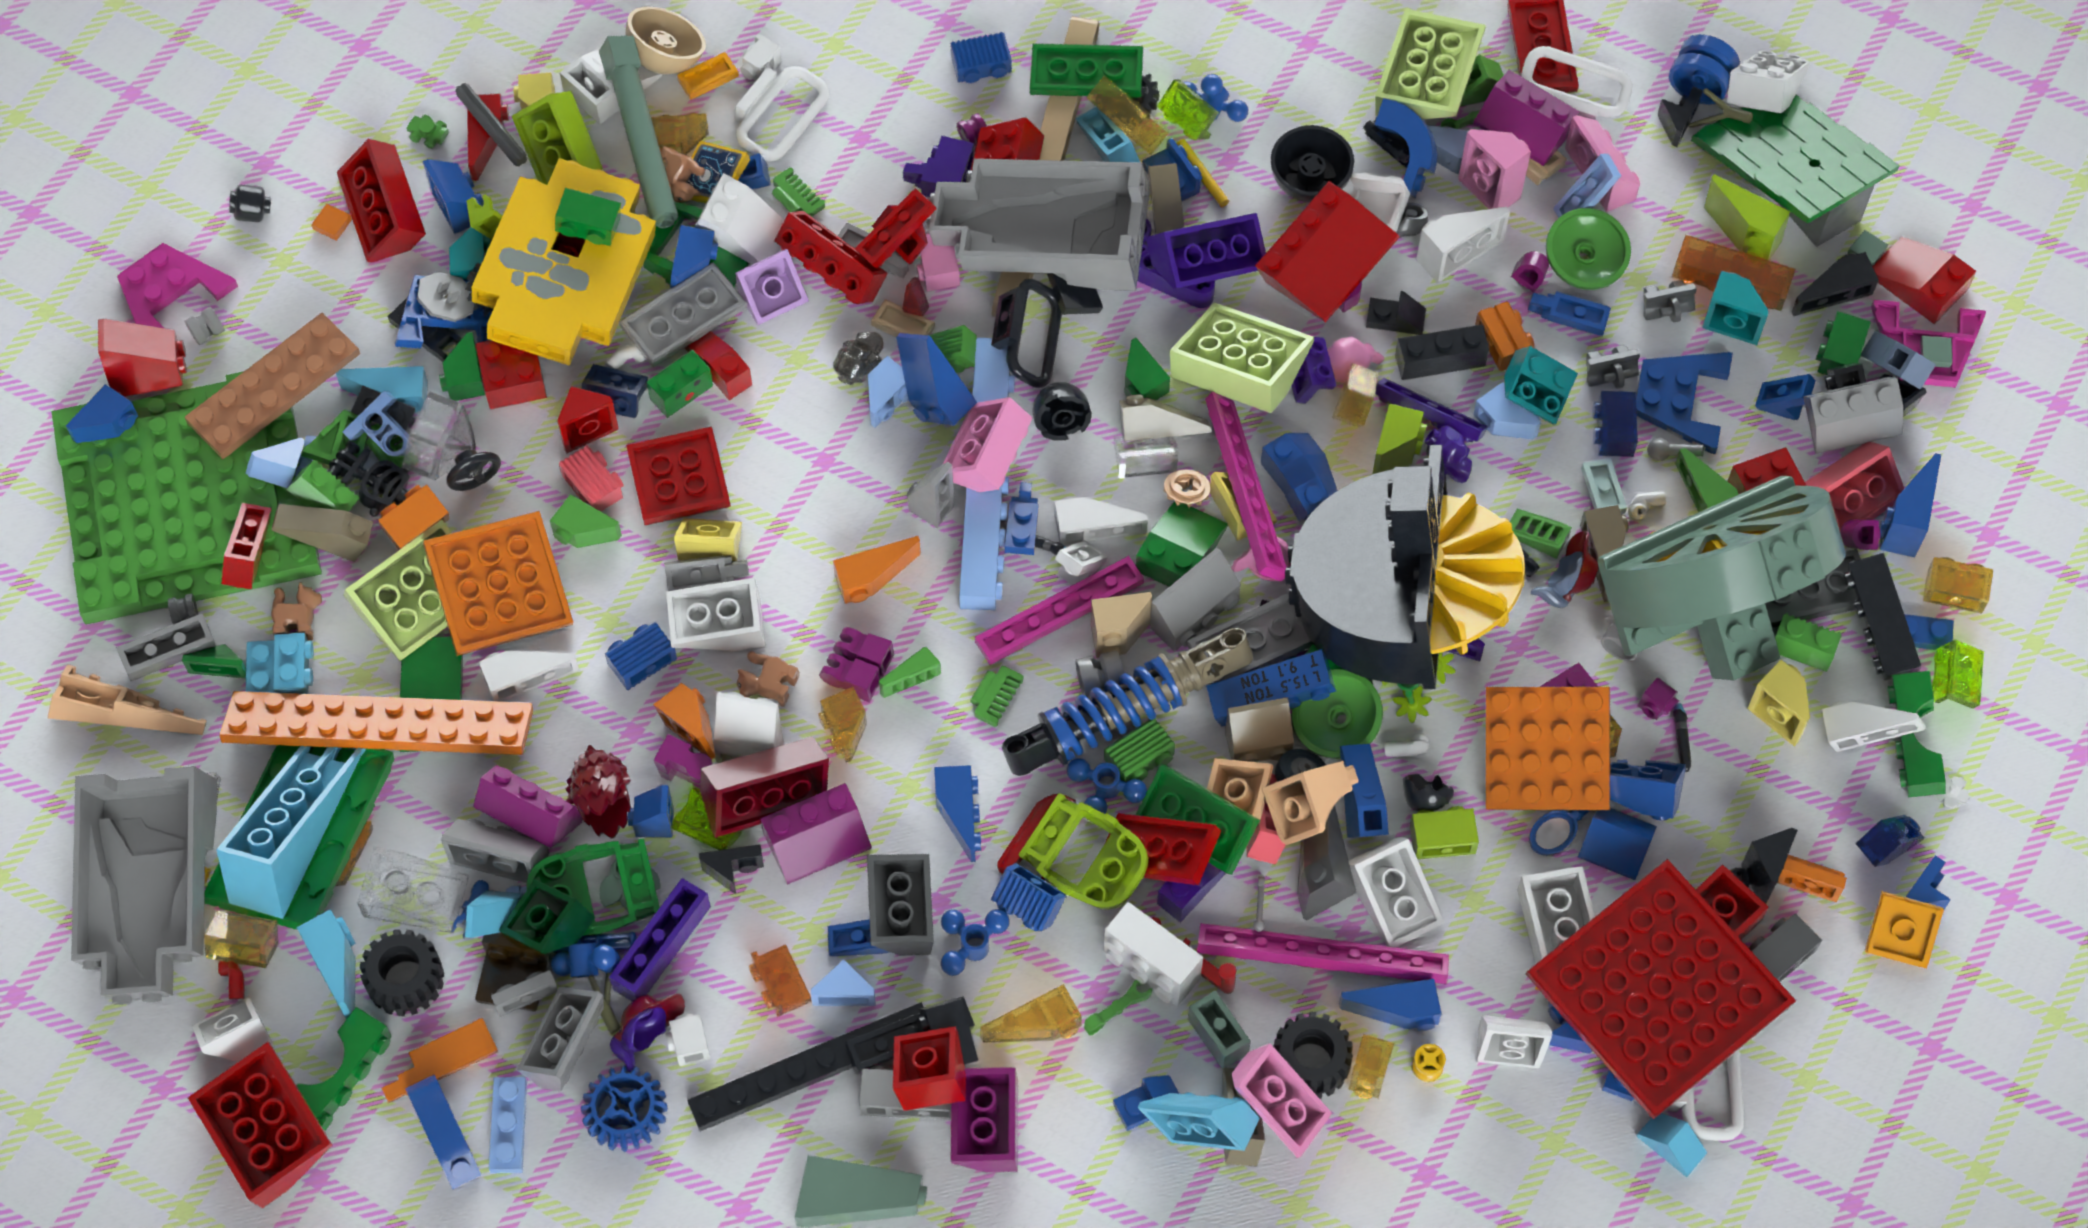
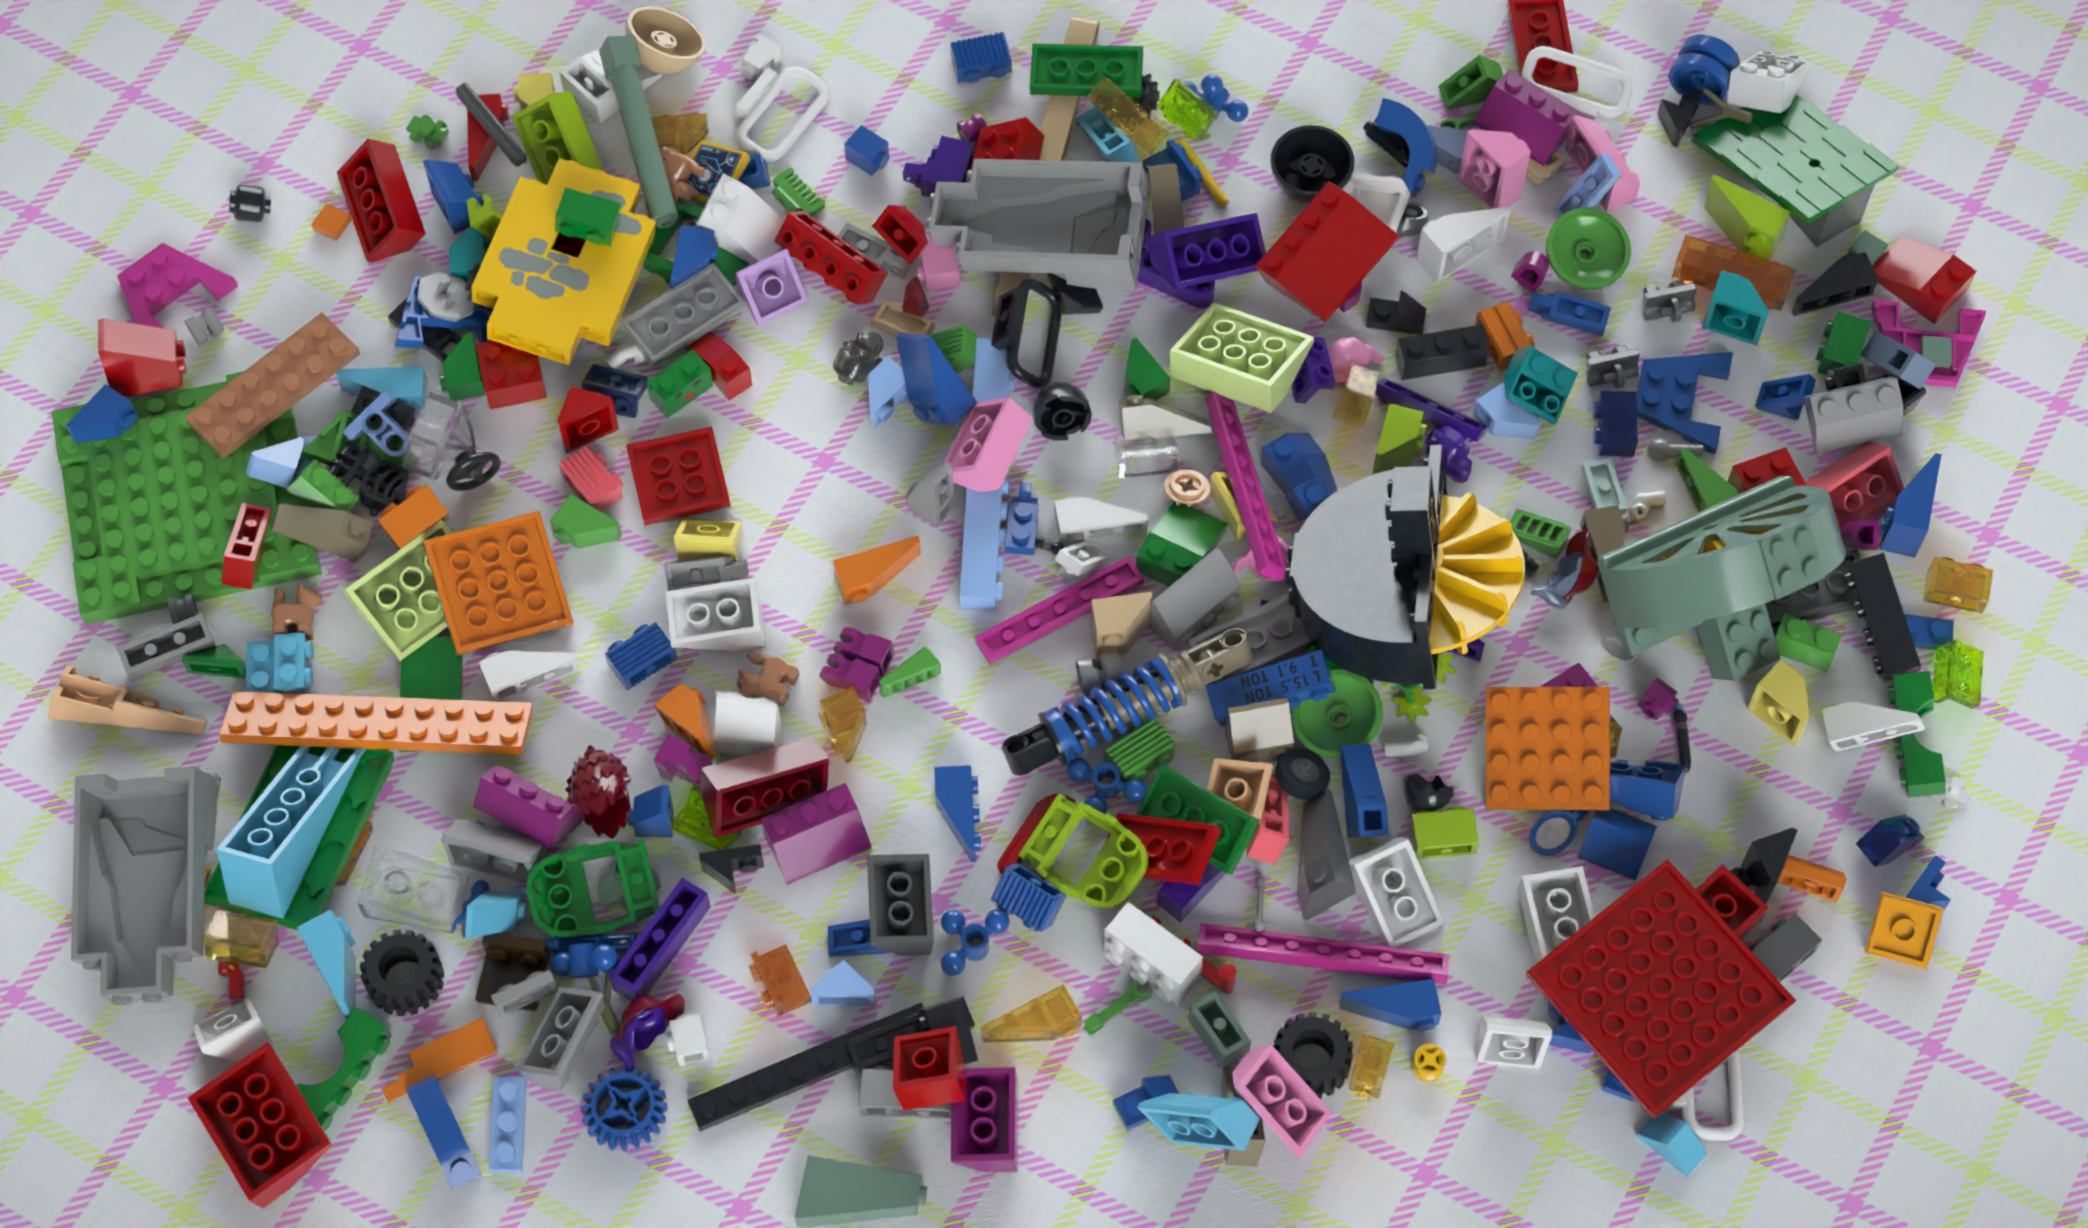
(547, 919): dark green slope -> none
(707, 75): light orange plate -> none
(867, 150): none -> blue brick
(895, 228): red hinge -> none
(990, 689): bright green piece -> none
(1306, 799): light nougat hips -> none
(1430, 64): yellowish green slope -> none

